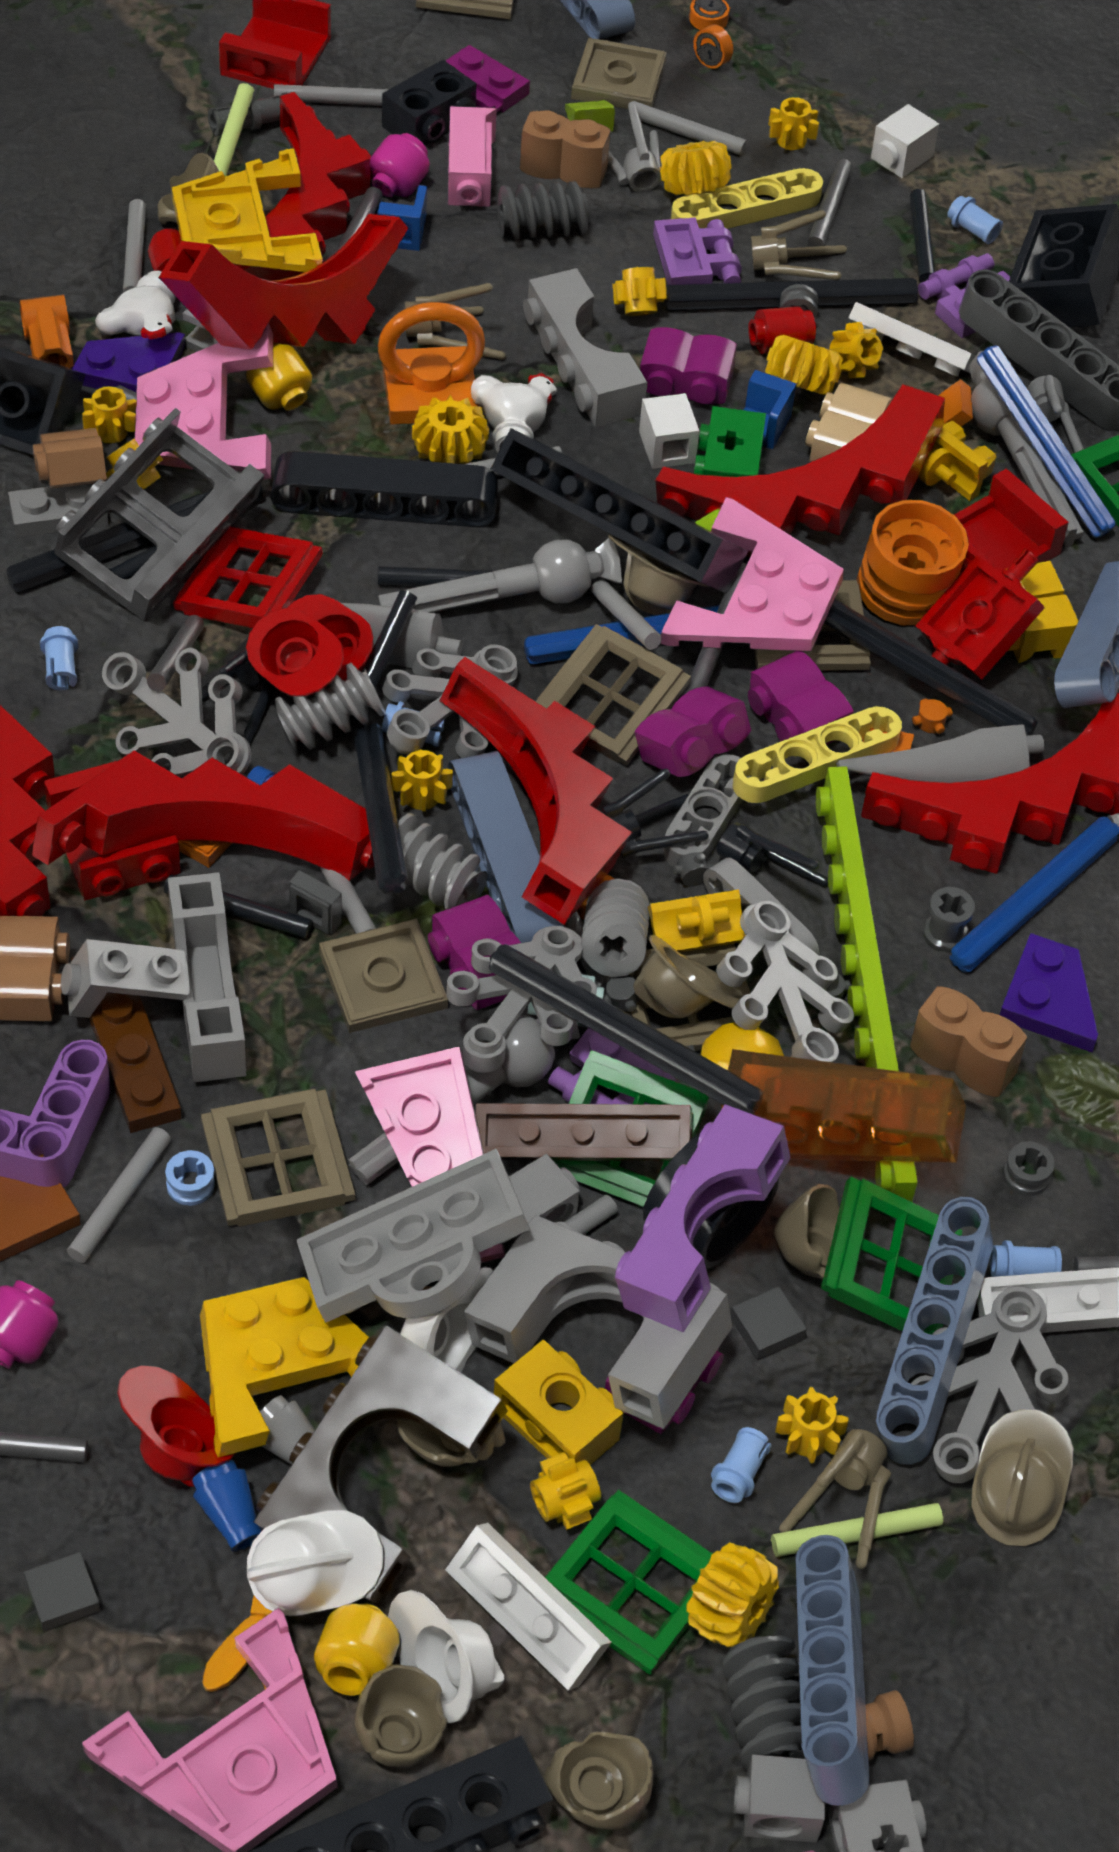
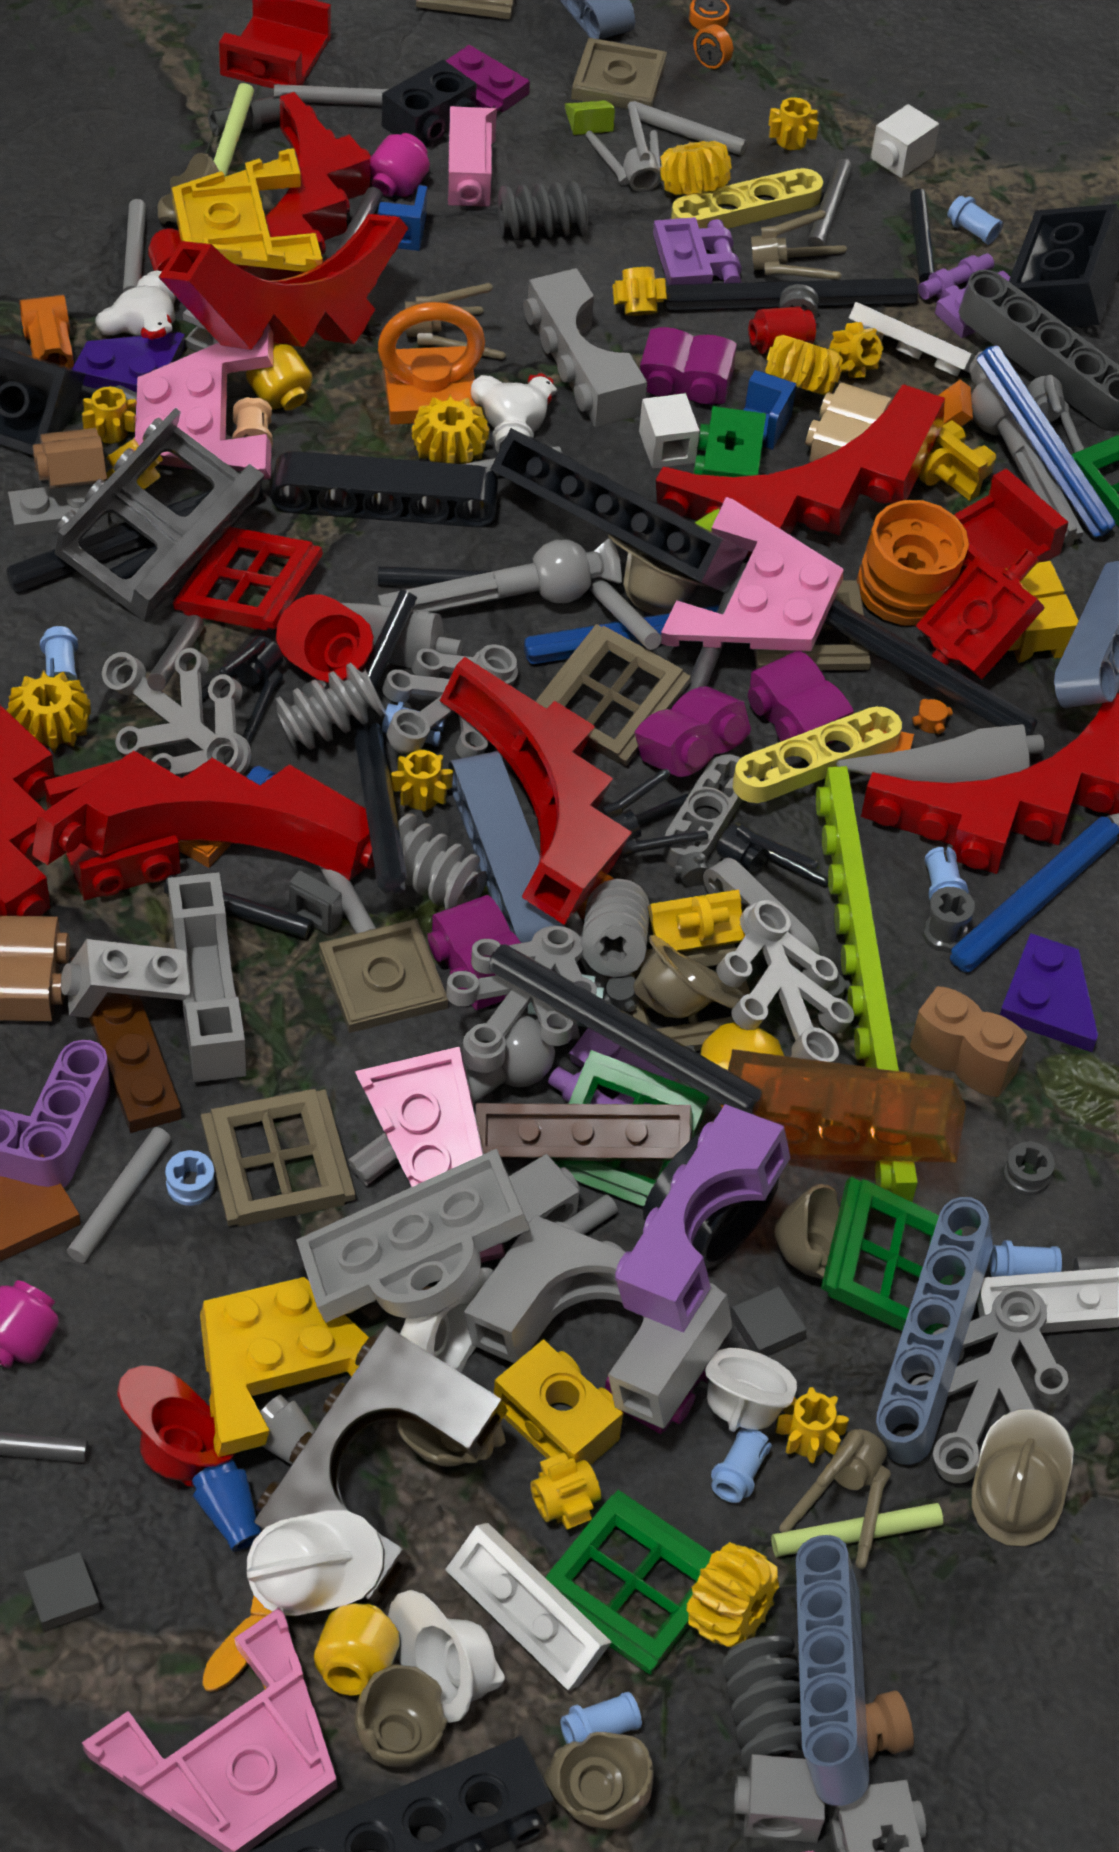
(51, 709): none -> yellow gear
(252, 418): none -> light nougat bush
(294, 652): red piece -> none
(564, 149): medium nougat brick -> none
(610, 1716): none -> light blue pin
(748, 1388): none -> white piece
(943, 873): none -> light blue pin

